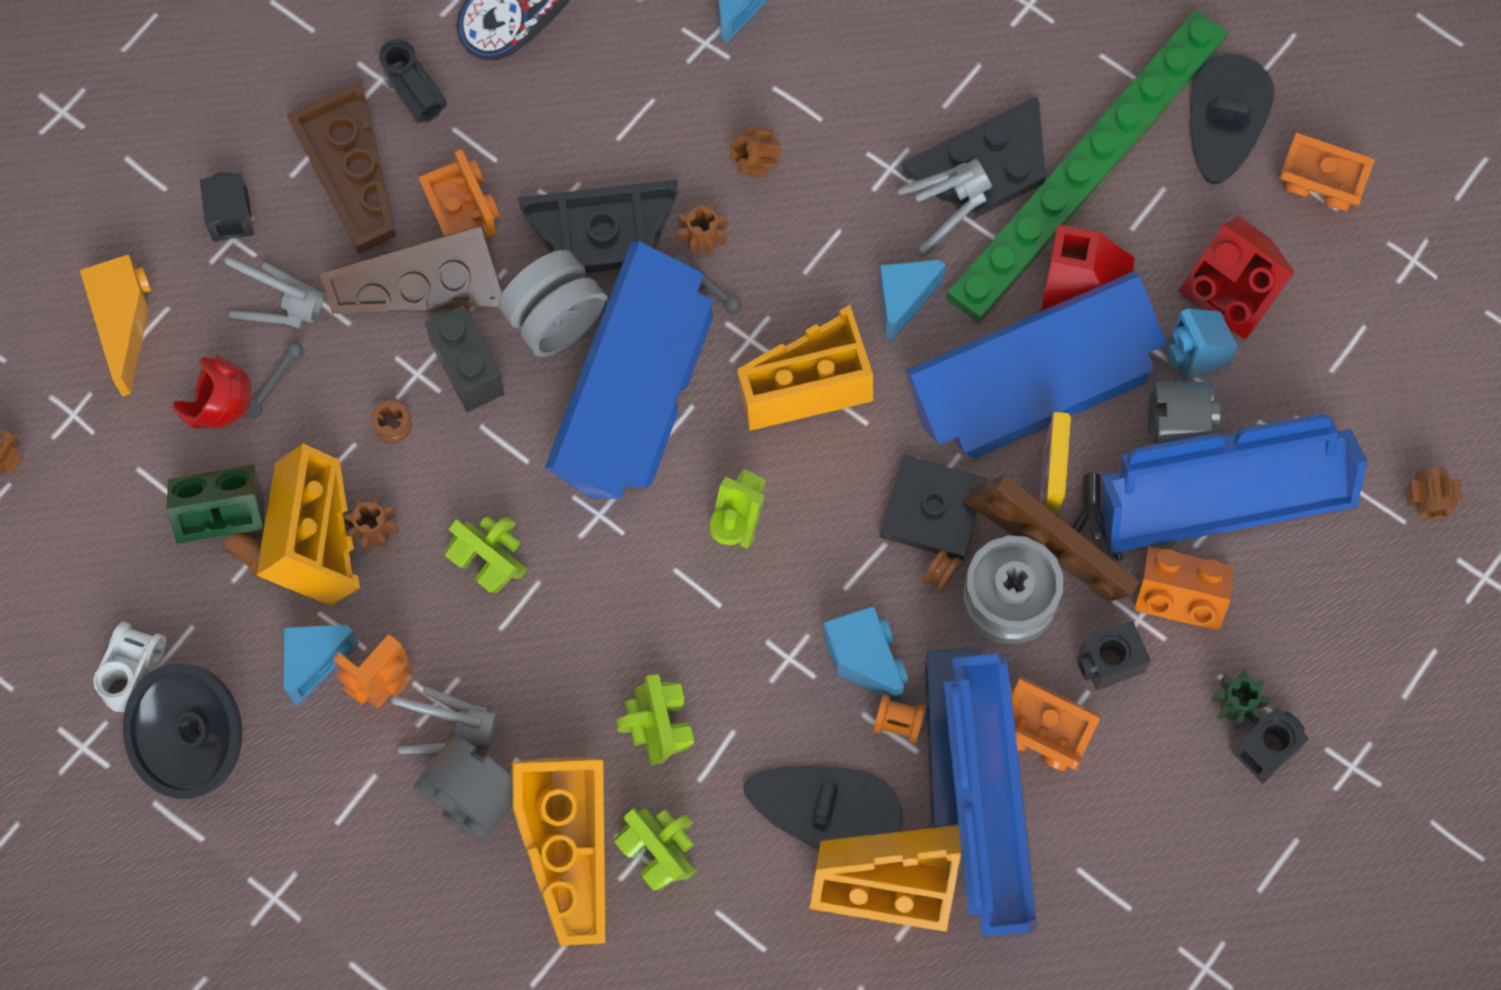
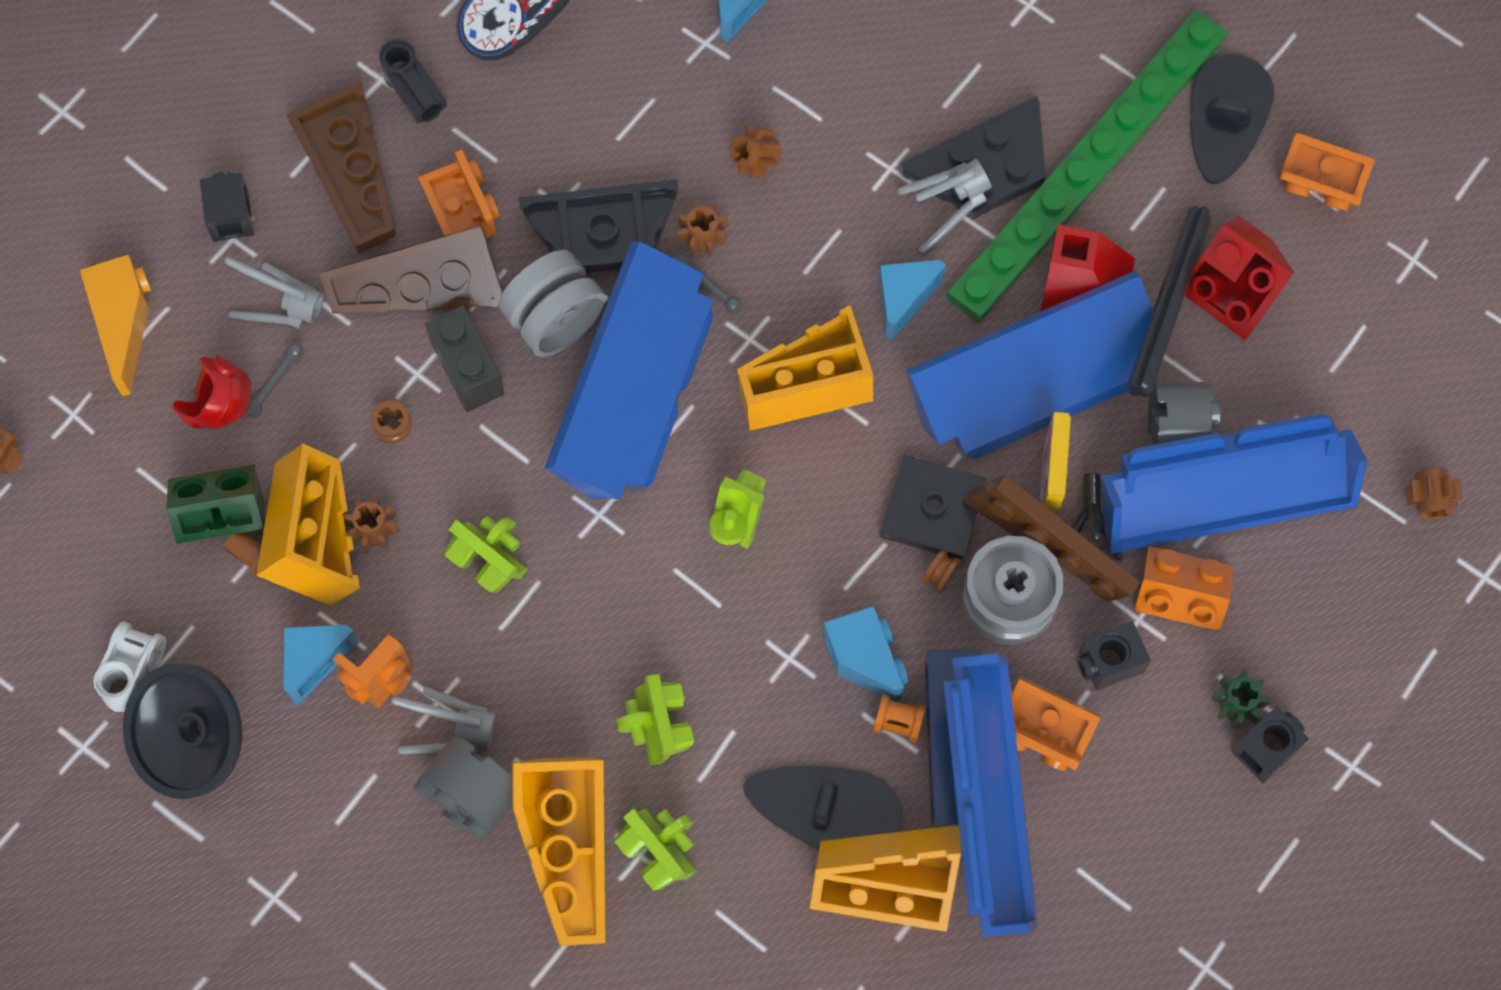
(1169, 302): none -> black axle
(1200, 343): dark azure slope -> none

